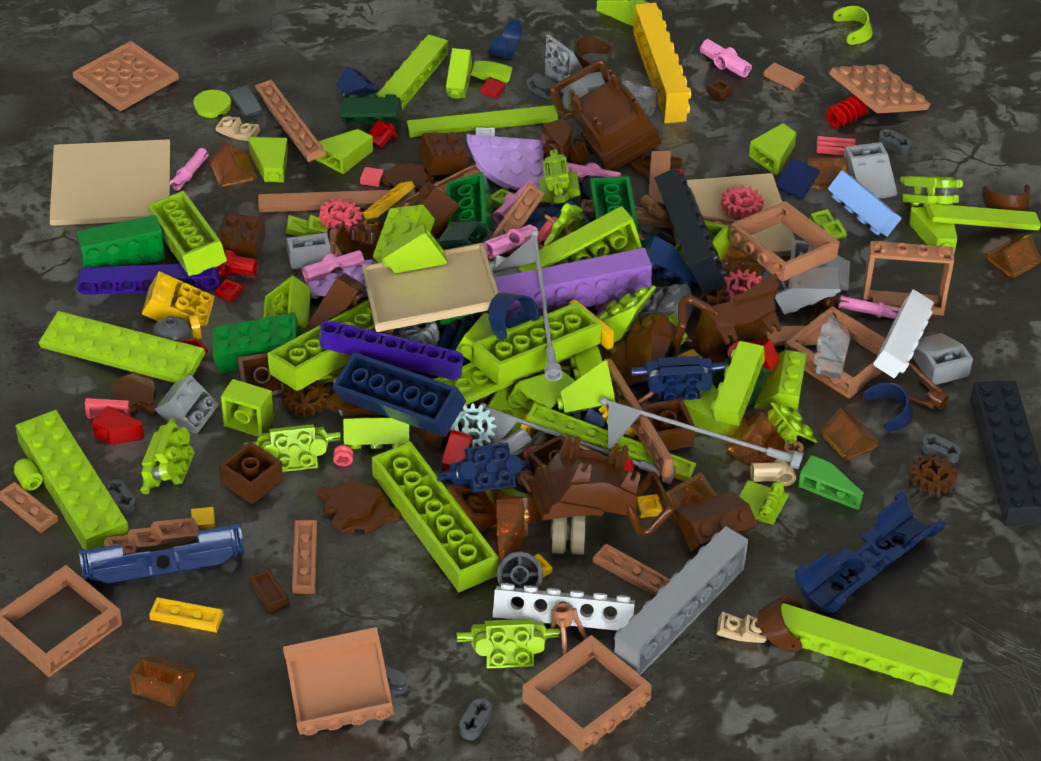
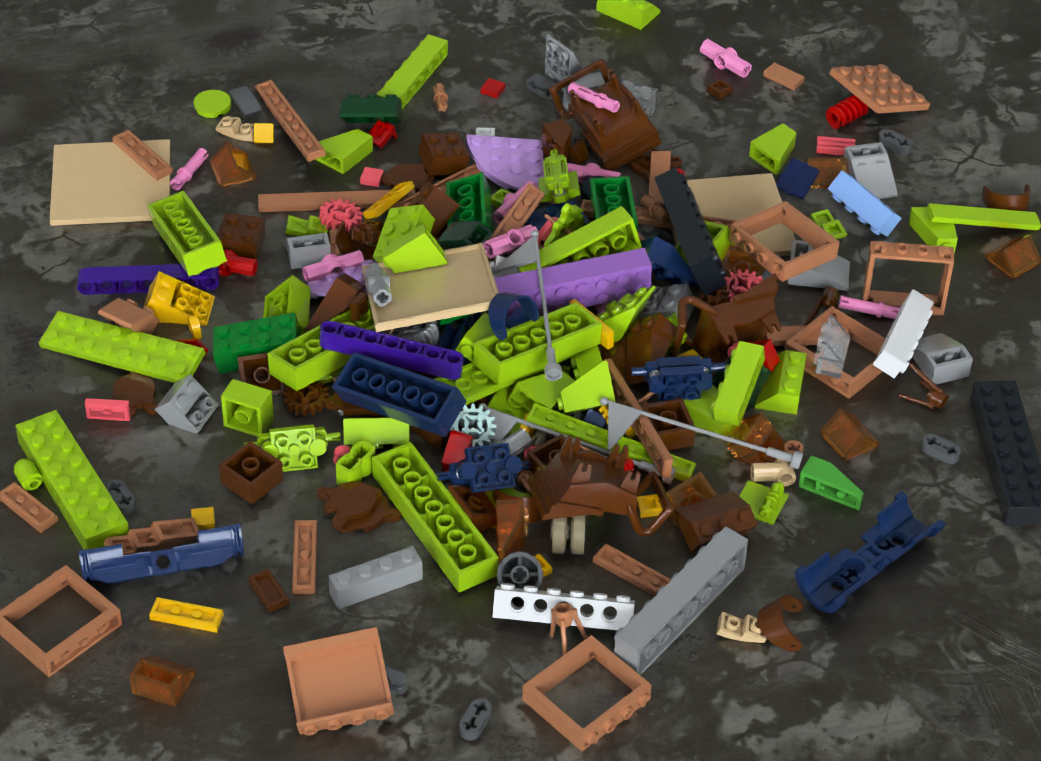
(117, 427): red slope -> none
(122, 244): green brick -> none
(125, 75): nougat plate -> none
(129, 316): none -> nougat slope
(142, 154): none -> nougat tile
(167, 456): lime piece -> none
(172, 328): dark grey cylinder -> none
(229, 290): red tile -> none
(263, 133): none -> yellow tile
(269, 157): lime slope -> none
(355, 83): dark blue slope -> none
(356, 463): none -> lime brick
(358, 306): none -> reddish brown tile
(375, 577): none -> light grey brick
(378, 284): none -> light grey piece
(440, 97): none -> nougat axle
(459, 73): lime slope -> none
(488, 69): lime slope -> none
(492, 119): lime tile -> none
(506, 44): dark blue piece -> none
(509, 641): lime piece -> none
(590, 45): reddish brown piece -> none
(599, 99): none -> bright pink pin
(661, 63): yellow brick -> none
(741, 202): coral gear -> none
(789, 424): lime hinge -> none
(807, 288): light grey slope -> none
(858, 14): lime piece -> none
(873, 650): lime brick -> none
(894, 391): dark blue piece -> none
(918, 198): lime piece -> none
(933, 474): reddish brown gear -> none

